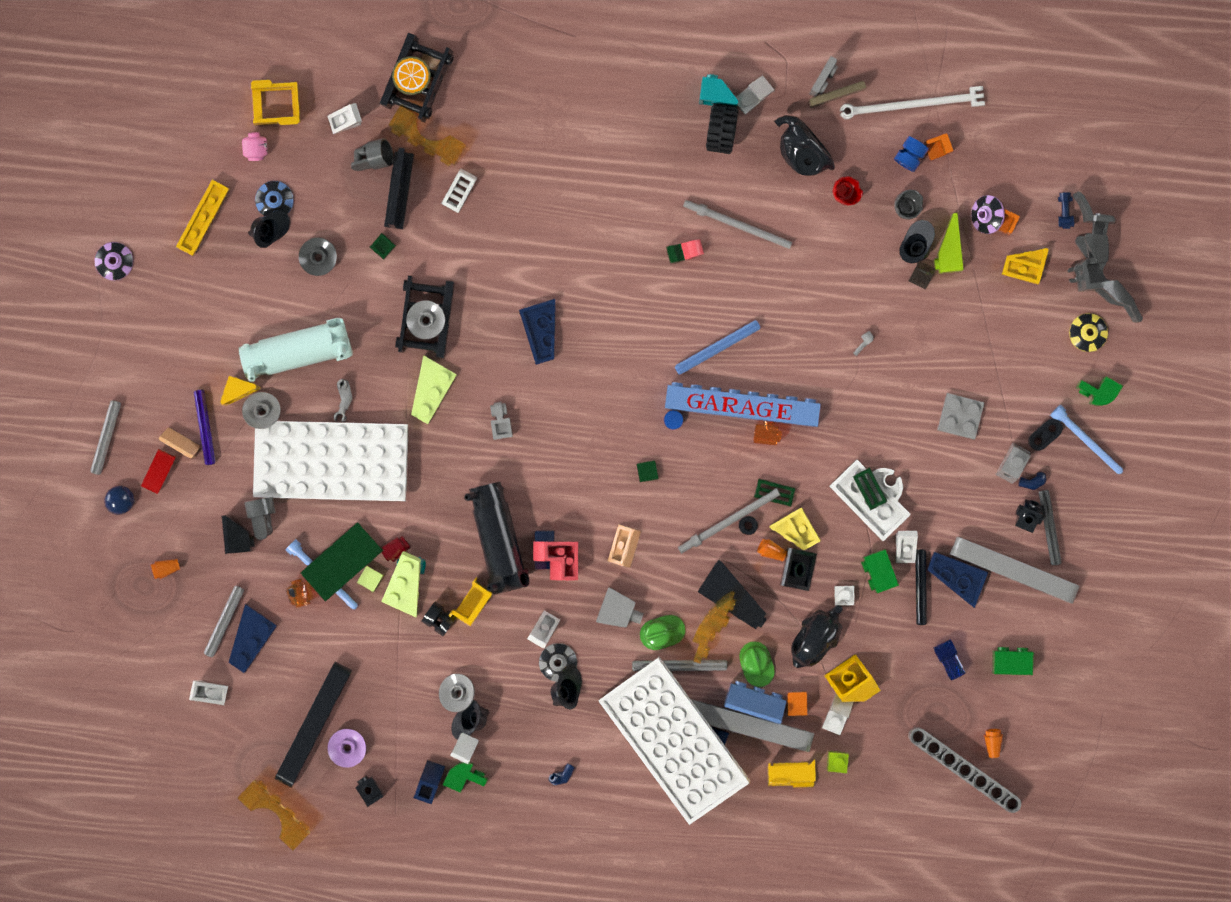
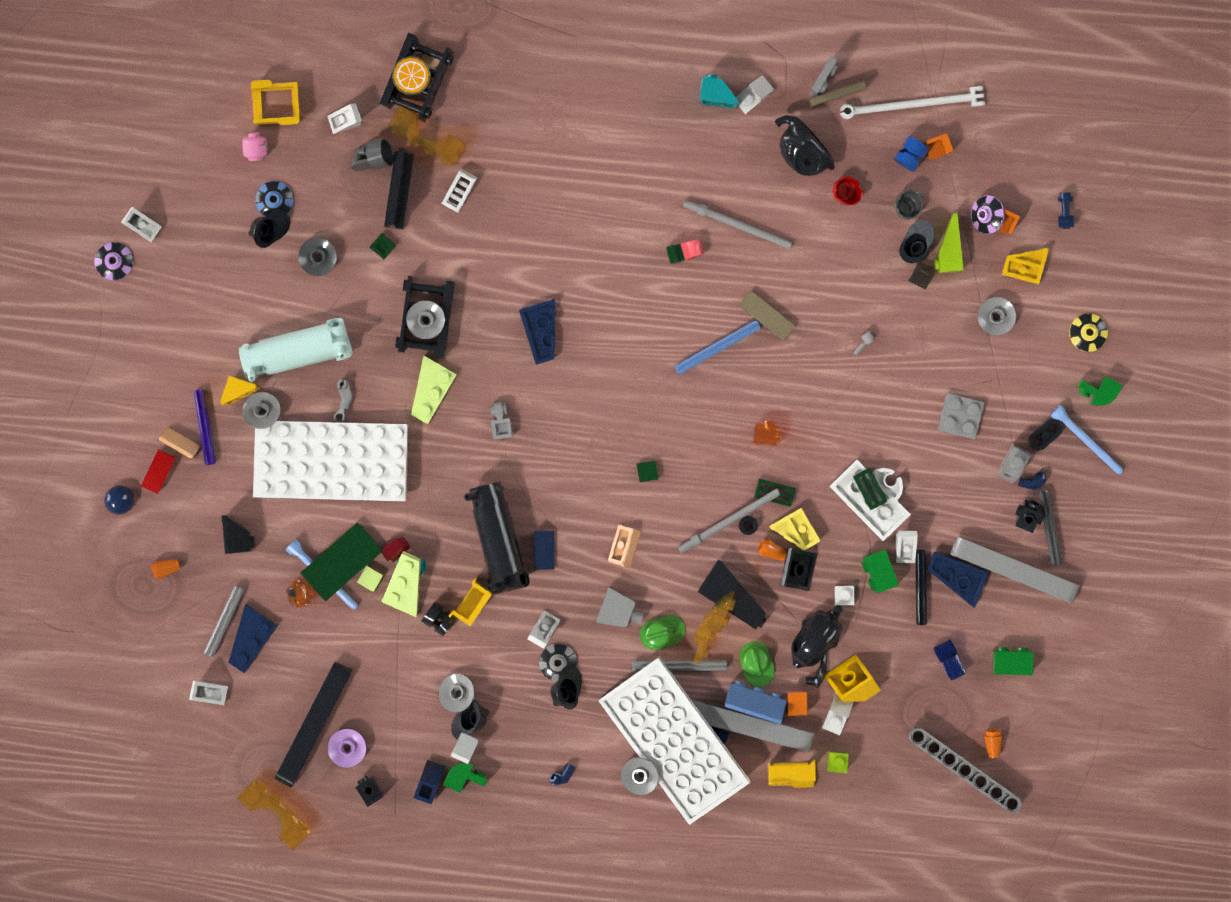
(105, 437): light grey axle -> none
(141, 224): none -> white slope
(202, 217): yellow plate -> none
(260, 512): dark grey piece -> none
(562, 558): coral brick -> none
(634, 782): none -> light grey dish
(673, 420): blue tile -> none
(722, 128): black tyre -> none
(741, 405): medium blue brick -> none
(766, 315): none -> dark tan tile
(820, 674): none -> black bar
(1006, 314): none -> light grey dish
(1096, 250): dark grey piece -> none

